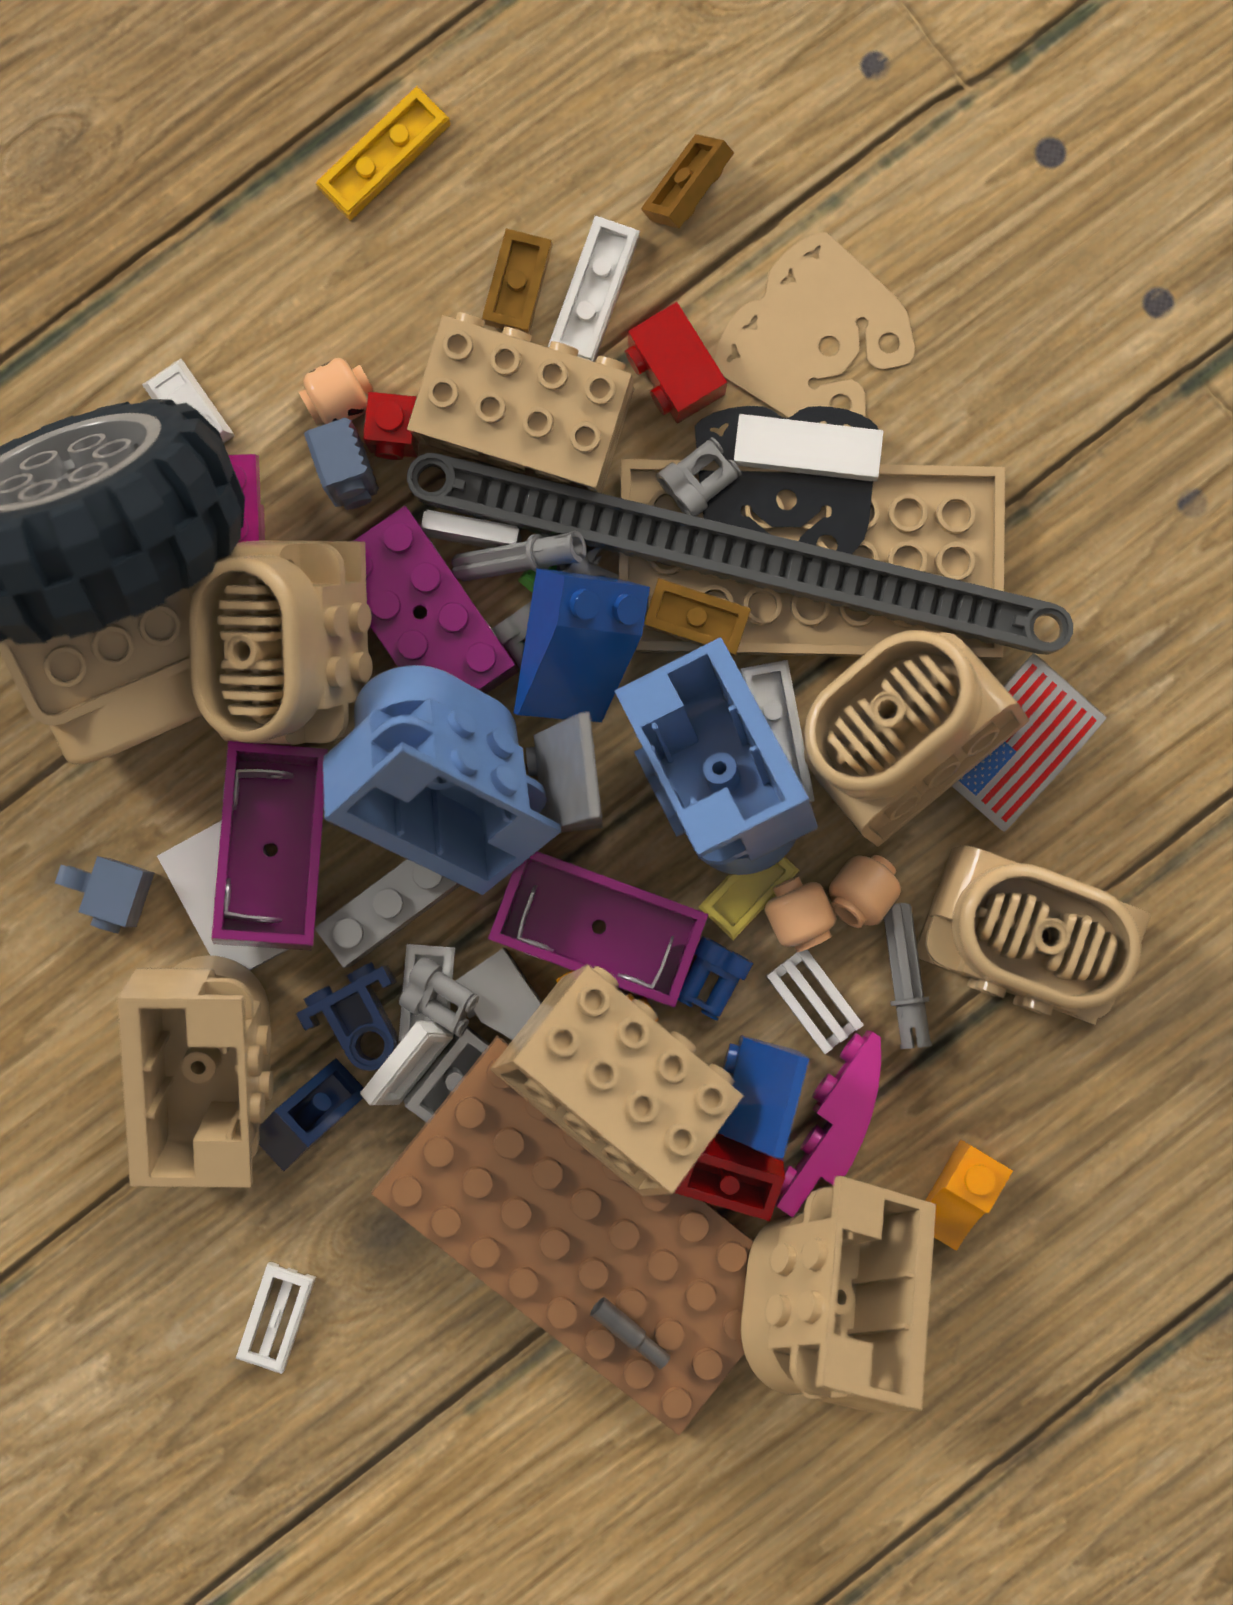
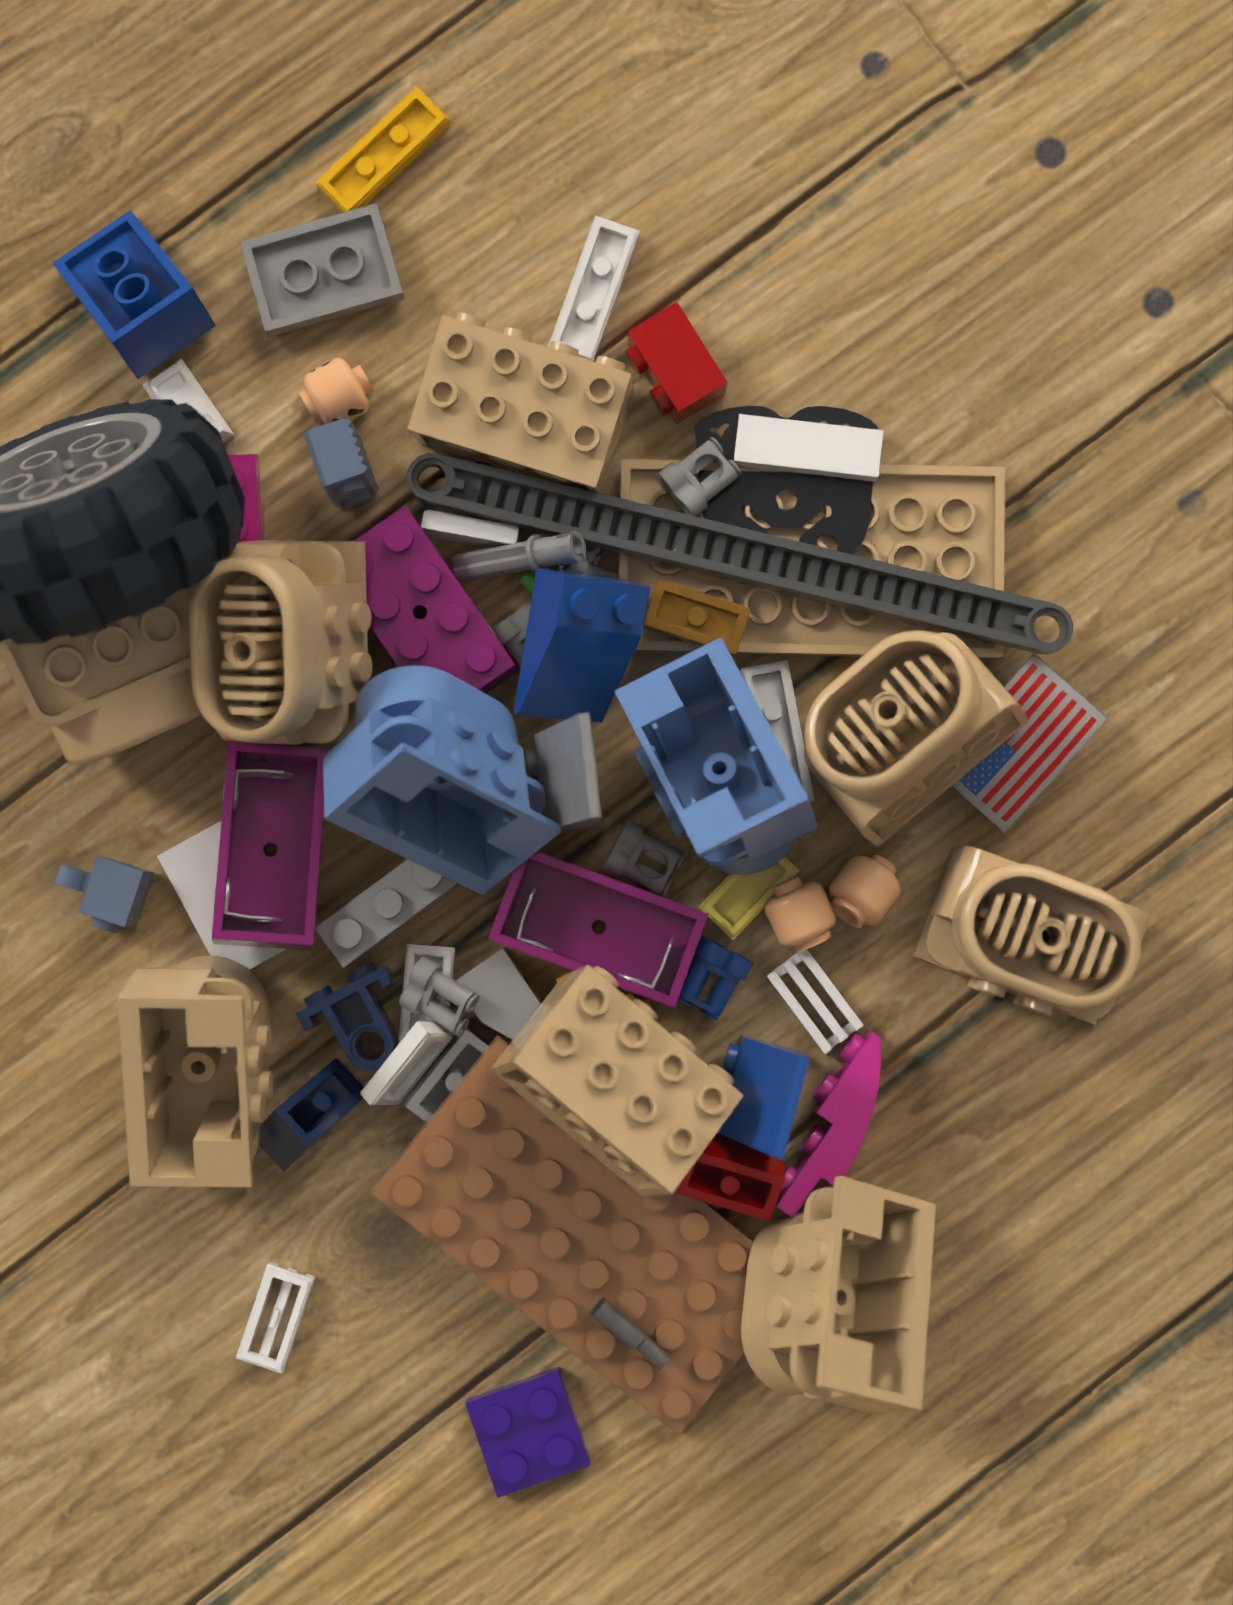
(134, 294): none -> blue slope
(322, 270): none -> light grey plate
(387, 426): red brick -> none
(517, 281): pearl gold plate -> none
(528, 1432): none -> dark purple plate
(626, 850): none -> light grey piece
(687, 181): pearl gold plate -> none
(794, 318): tan piece -> none
(906, 976): light grey axle -> none
(965, 1192): light orange arch -> none

